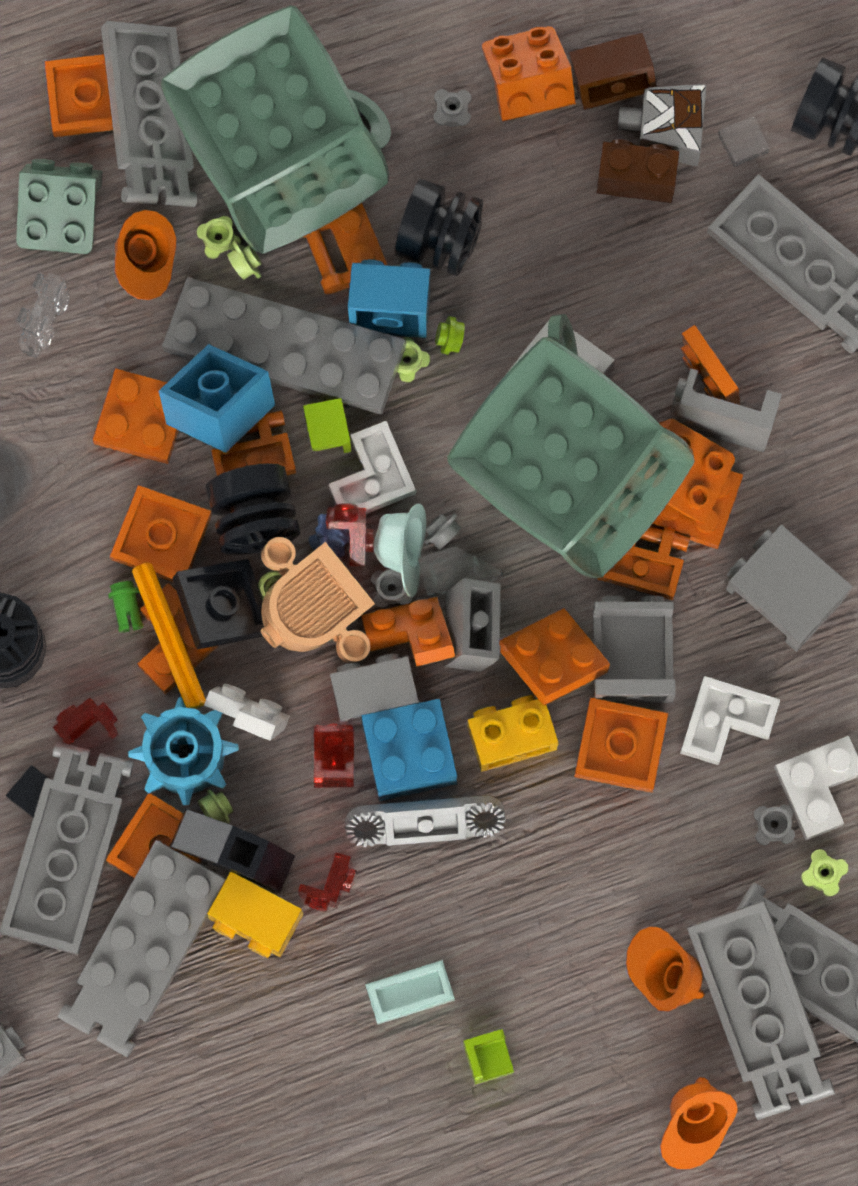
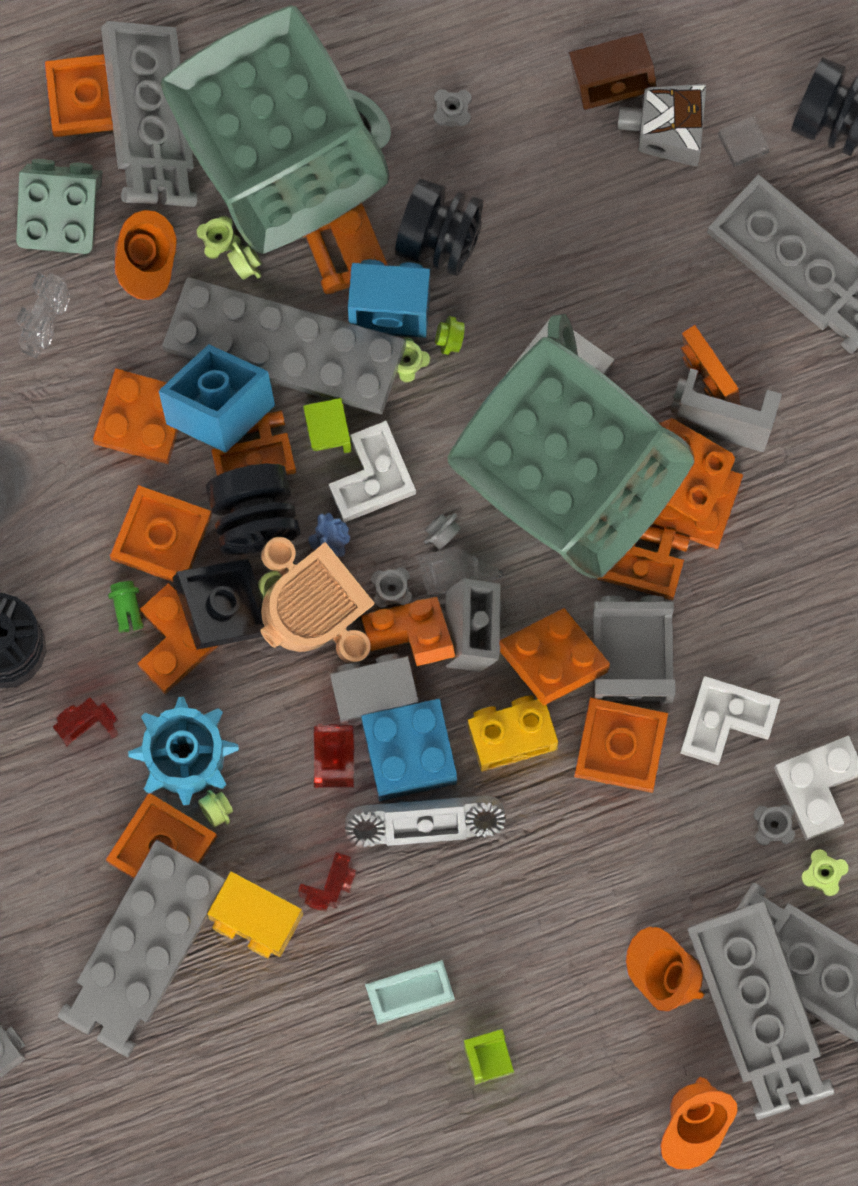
(27, 790): black tile -> none
(66, 850): light grey hinge -> none
(168, 636): light orange axle -> none
(233, 850): black slope -> none
(257, 718): white plate -> none
(352, 518): clear red bracket -> none
(400, 544): light aqua piece -> none
(529, 72): orange bracket -> none
(638, 171): reddish brown brick -> none
(788, 585): light grey panel -> none

